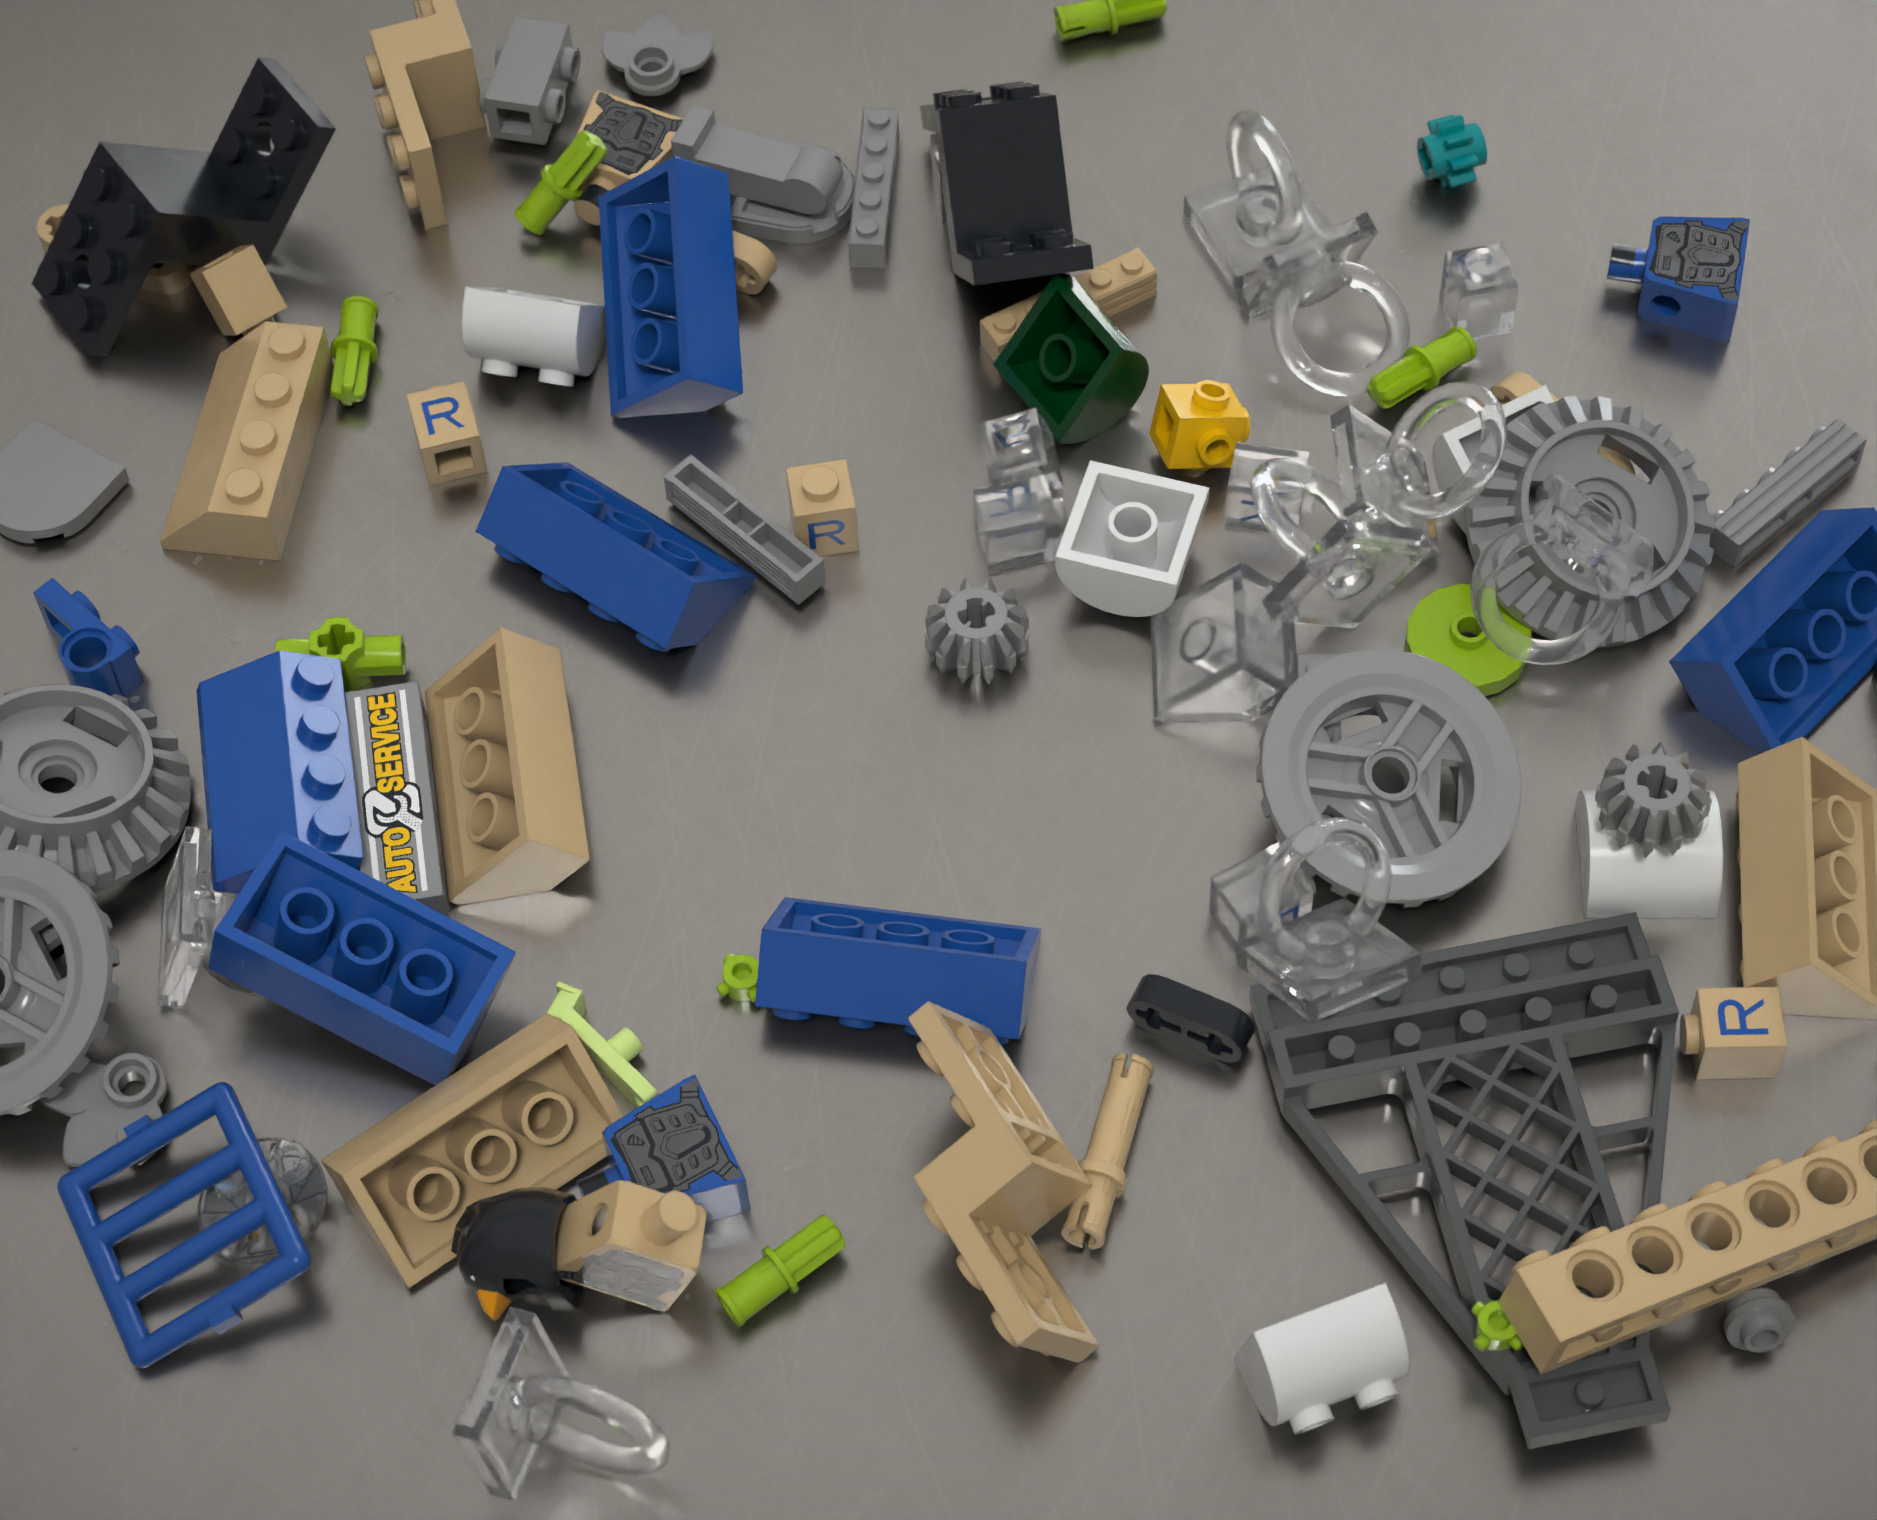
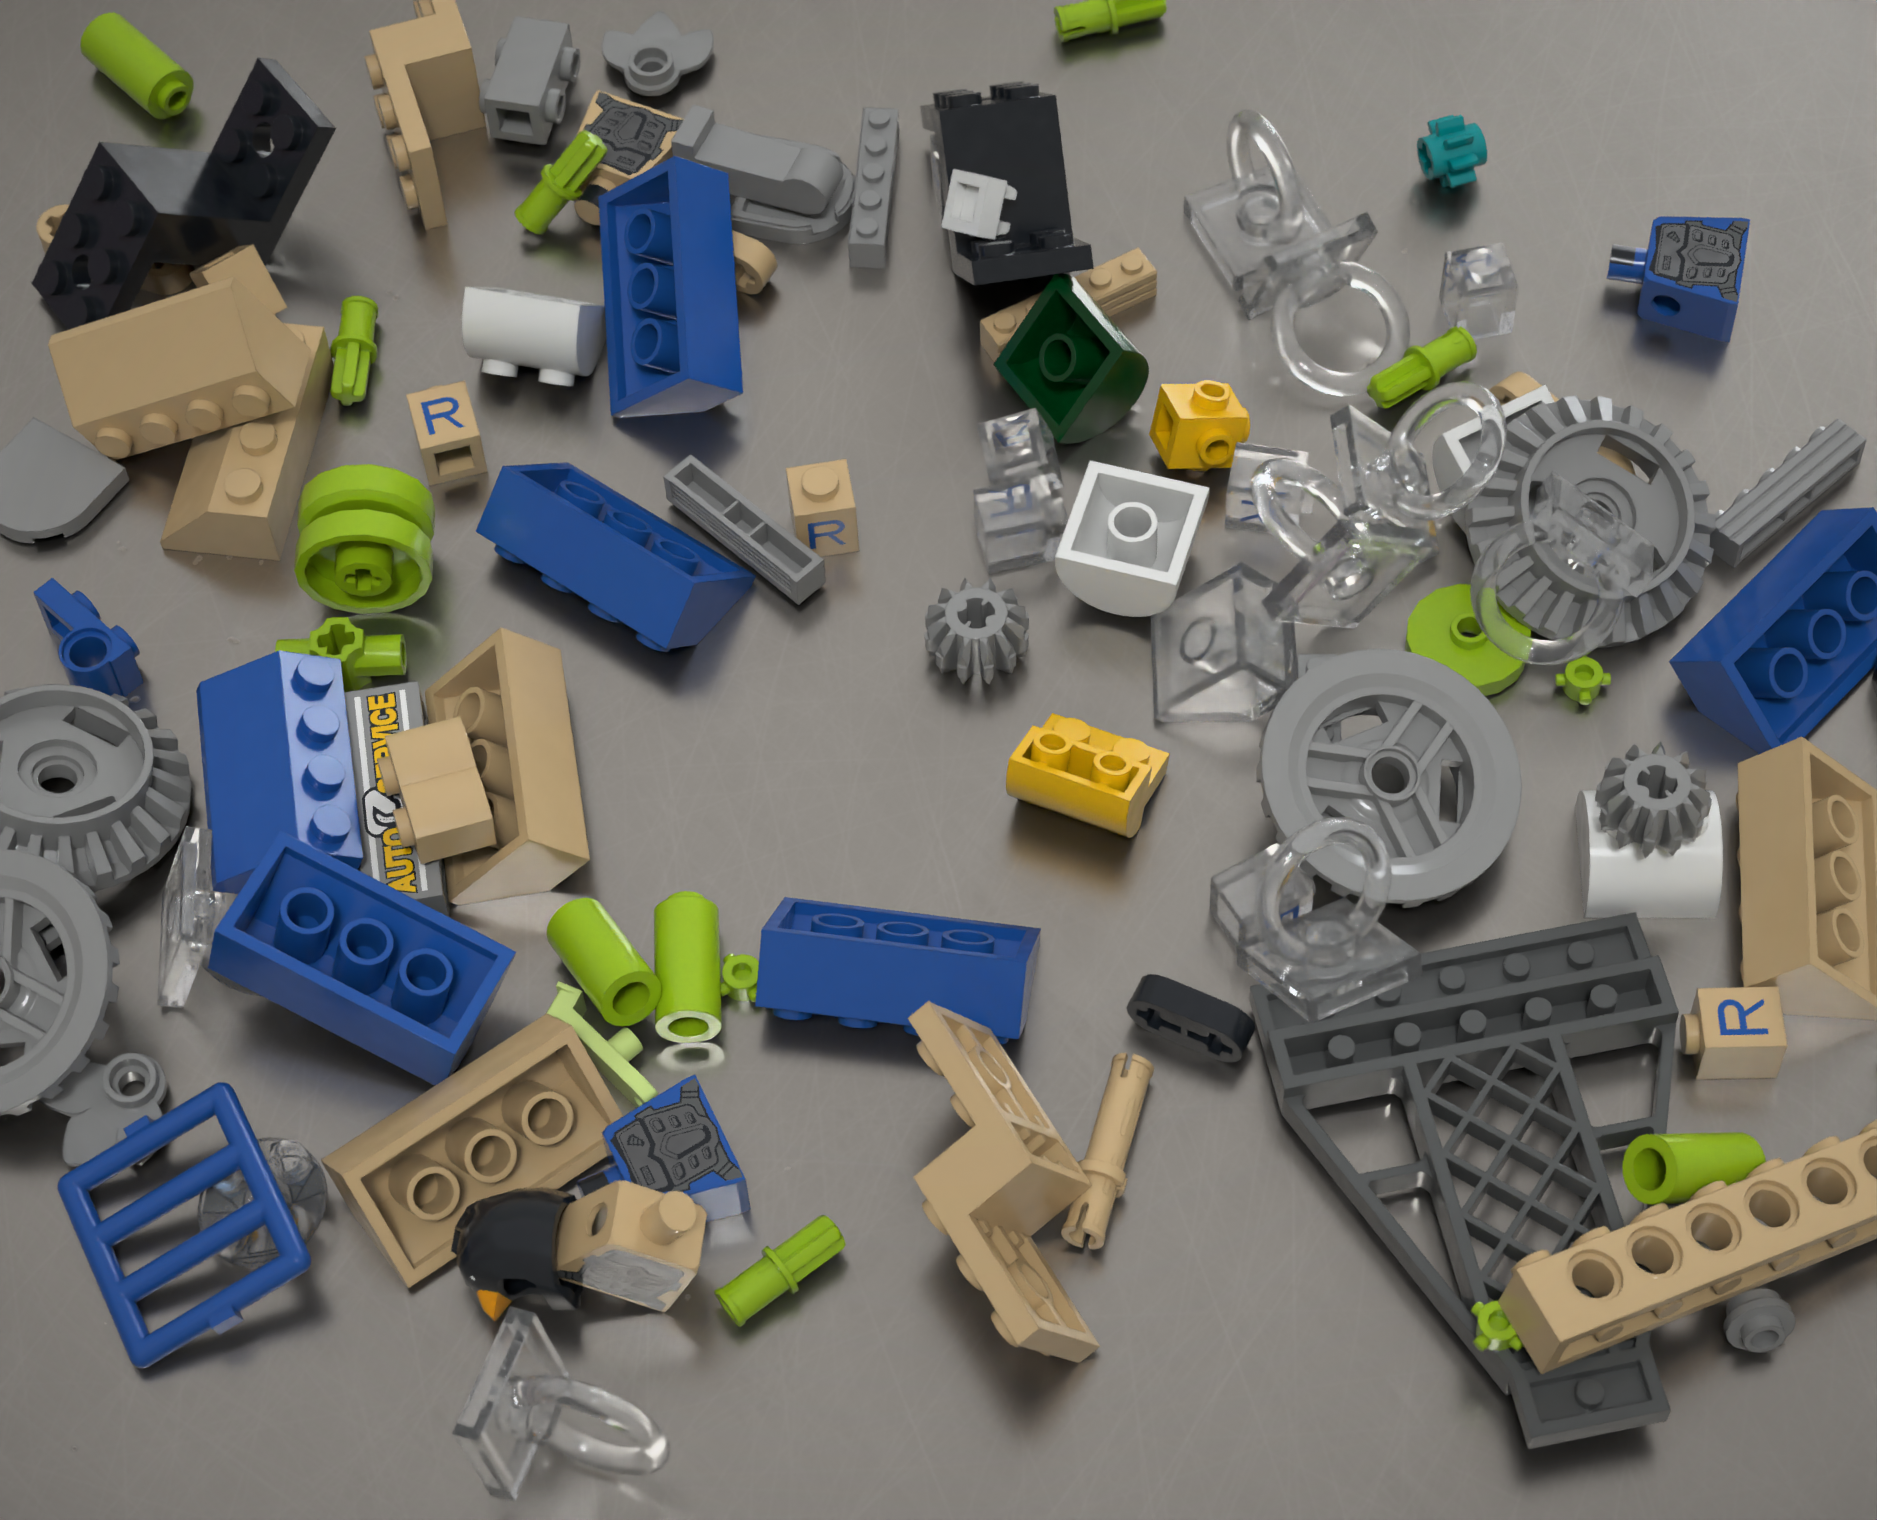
(137, 65): none -> lime brick
(177, 369): none -> tan slope
(365, 539): none -> lime wheel
(439, 791): none -> tan brick
(604, 962): none -> lime brick
(687, 968): none -> lime brick
(976, 204): none -> white tile
(1086, 773): none -> yellow brick
(1325, 1358): white brick -> none
(1583, 680): none -> lime piece
(1680, 1164): none -> lime brick

